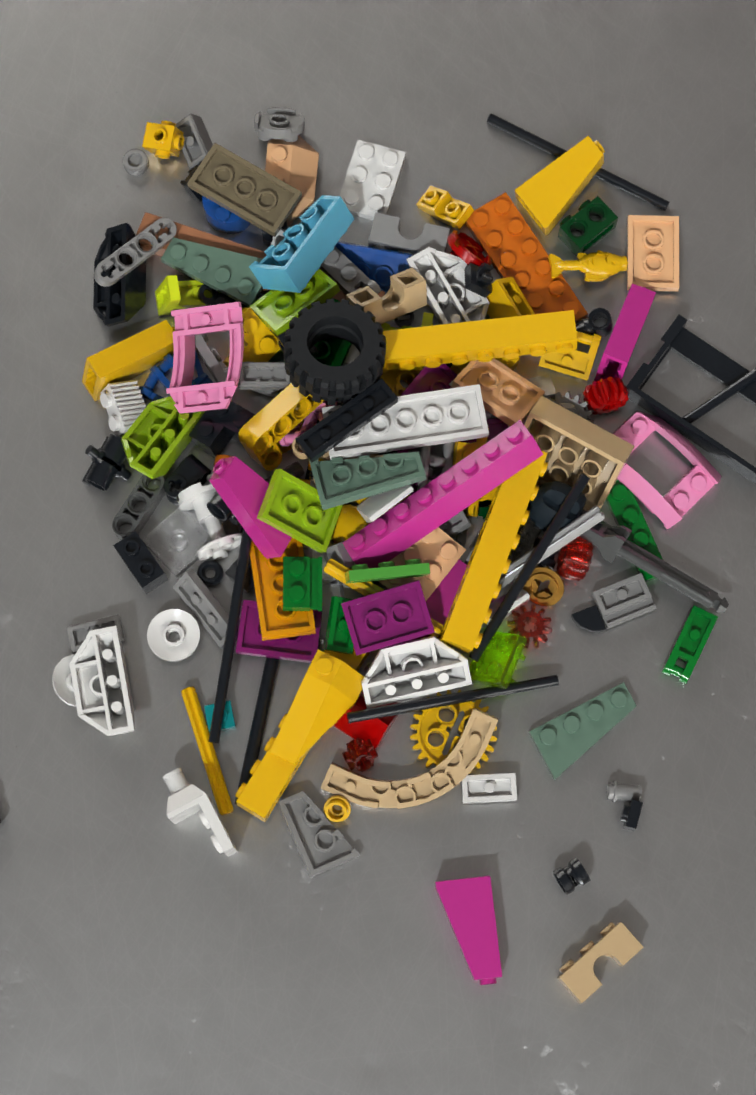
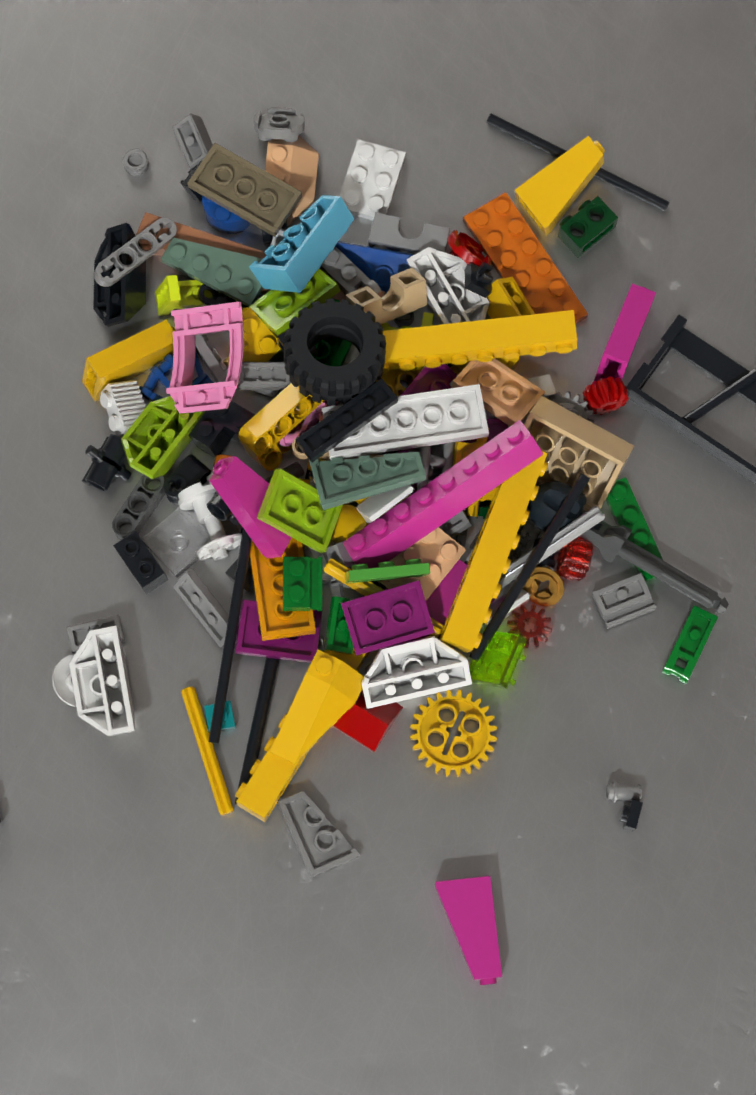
(163, 139): yellow brick -> none
(171, 622): white dish -> none
(189, 800): white plate -> none
(210, 565): black plate -> none
(337, 815): yellow plate -> none
(360, 754): clear red gear -> none
(420, 788): tan plate -> none
(444, 208): yellow slope -> none
(451, 699): black piece -> none
(489, 788): white plate -> none
(575, 362): yellow plate -> none
(575, 871): black wheel -> none
(576, 731): sand green wing -> none
(588, 326): black pin -> none
(589, 619): black tile -> none
(595, 265): yellow animal -> none
(615, 943): tan arch -> none
(653, 252): light nougat plate -> none
(686, 491): bright pink wedge -> none

